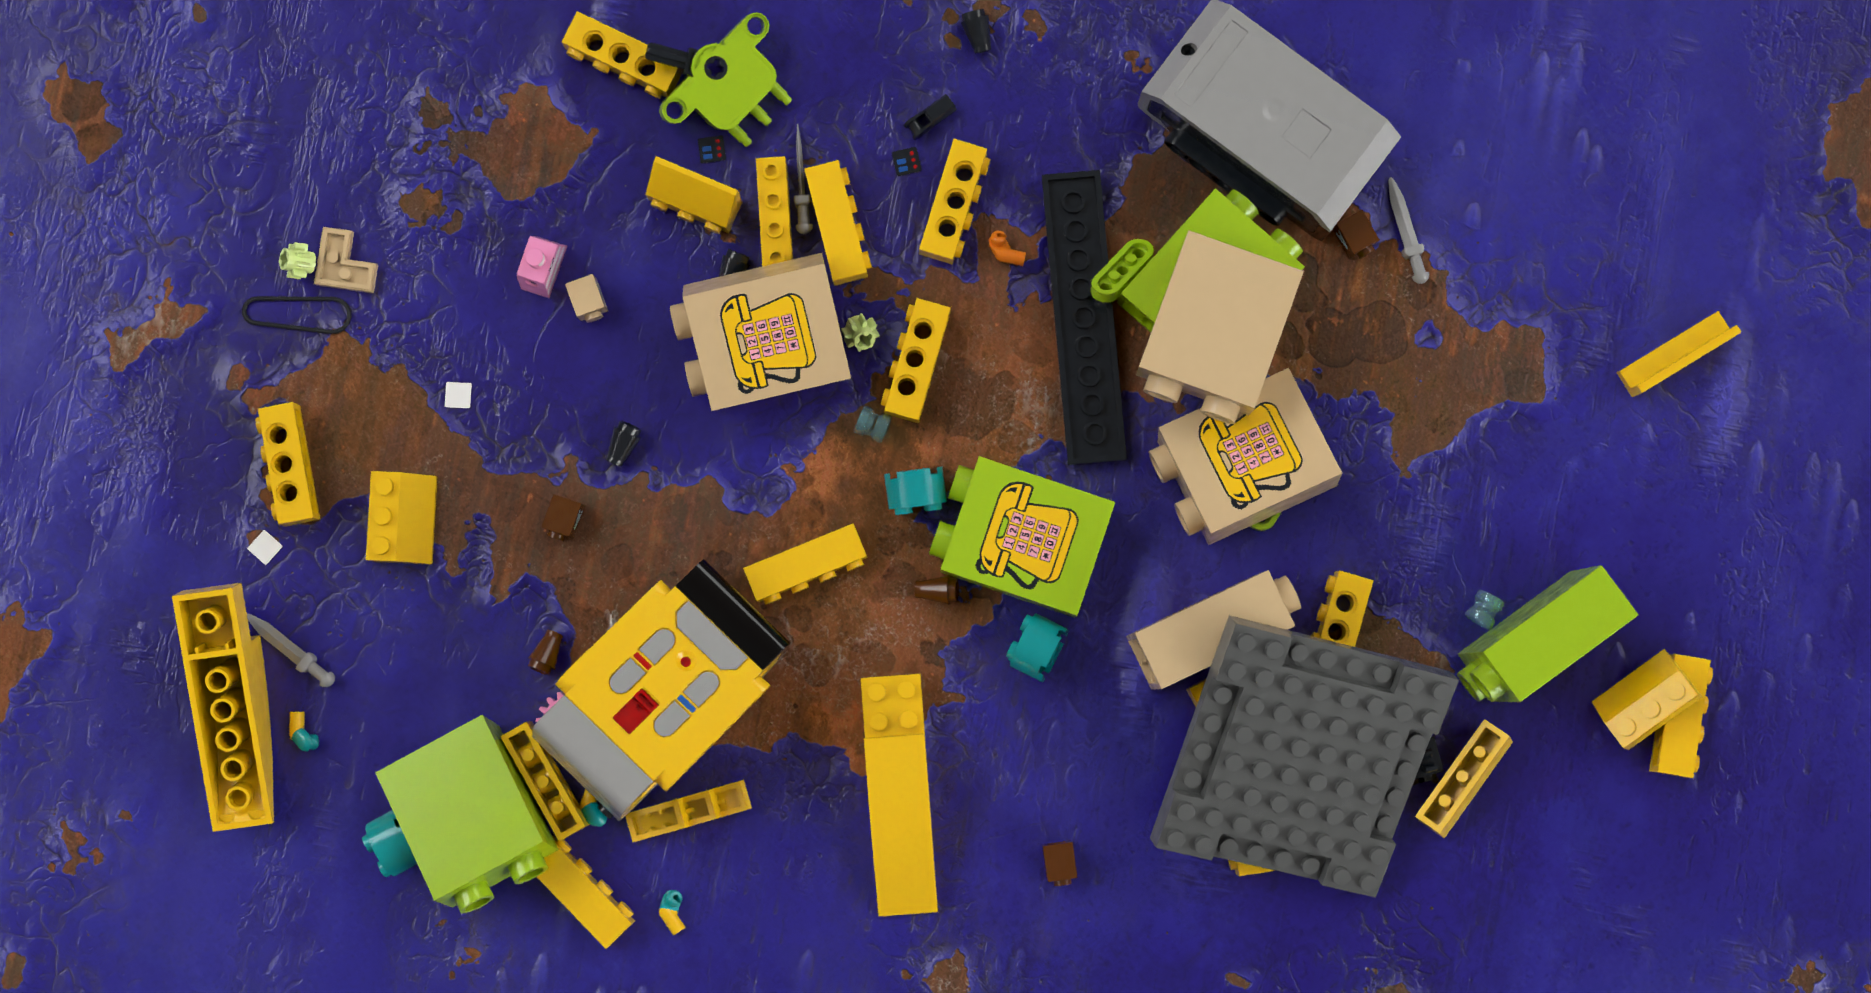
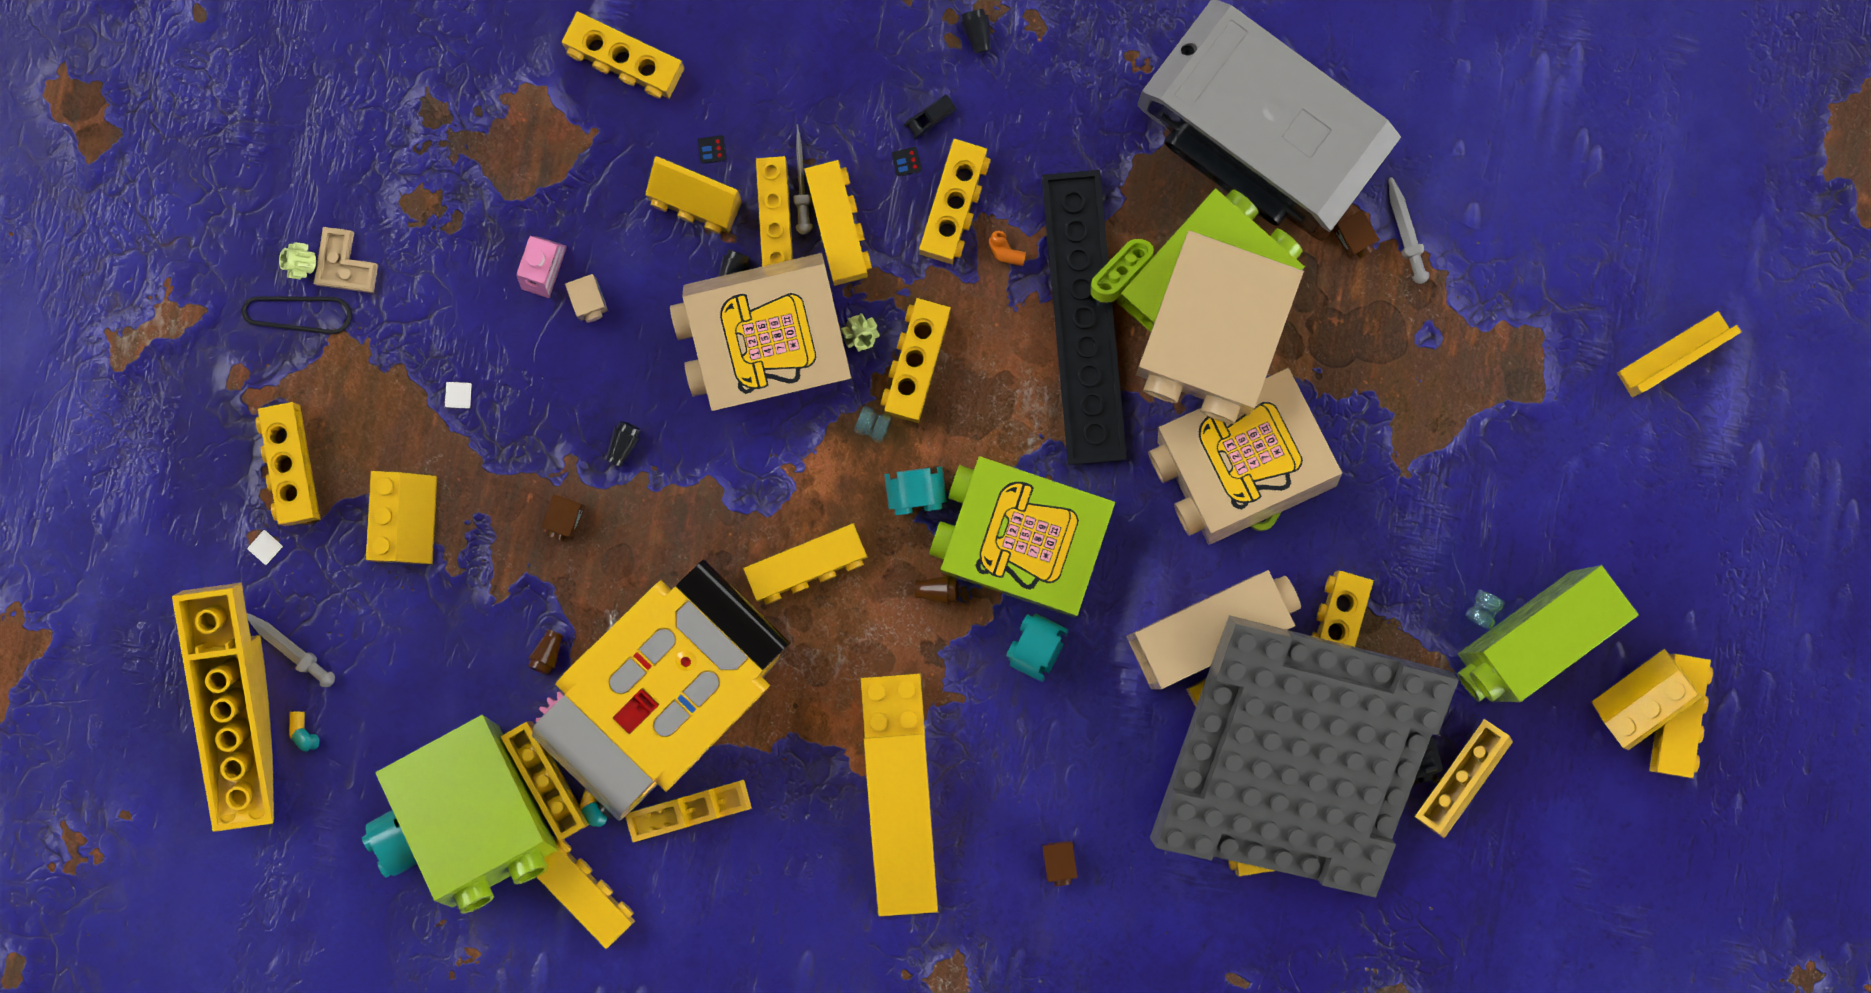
(669, 909): arm -> none
(728, 94): lime piece -> none

